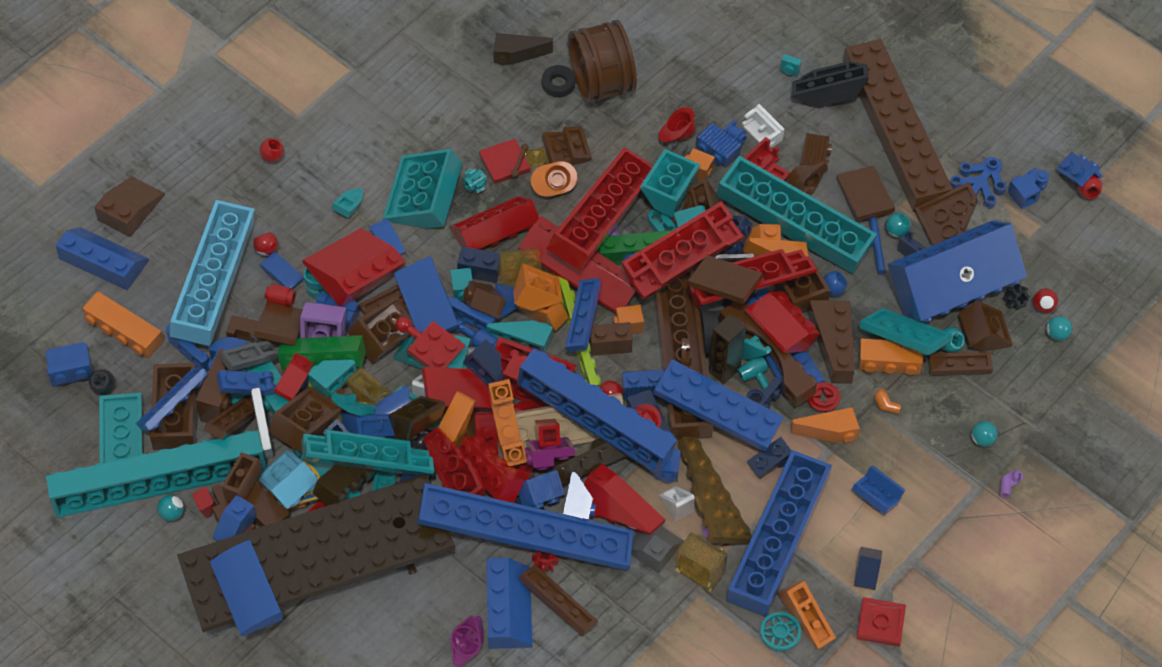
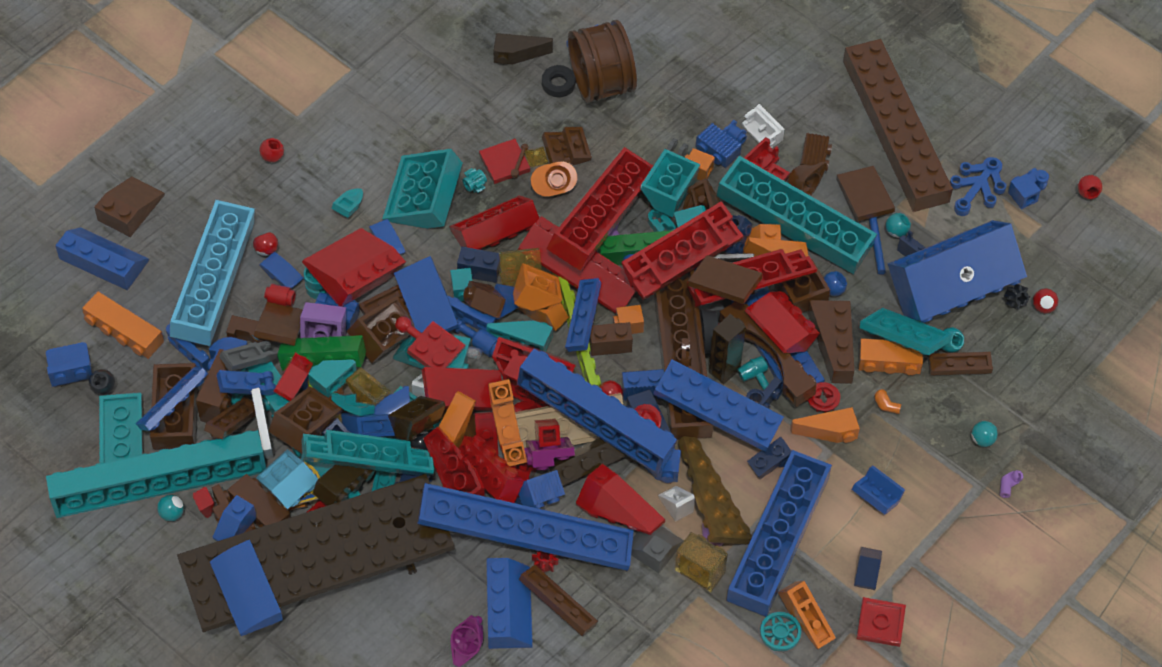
(241, 477): reddish brown brick -> none
(485, 363): dark blue slope -> none
(578, 500): slope -> none
(679, 125): red piece -> none
(753, 348): teal slope -> none
(790, 65): teal plate -> none
(831, 84): black wedge -> none
(948, 213): reddish brown plate -> none
(985, 327): reddish brown slope -> none
(1059, 328): teal piece -> none
(1078, 169): blue bracket -> none

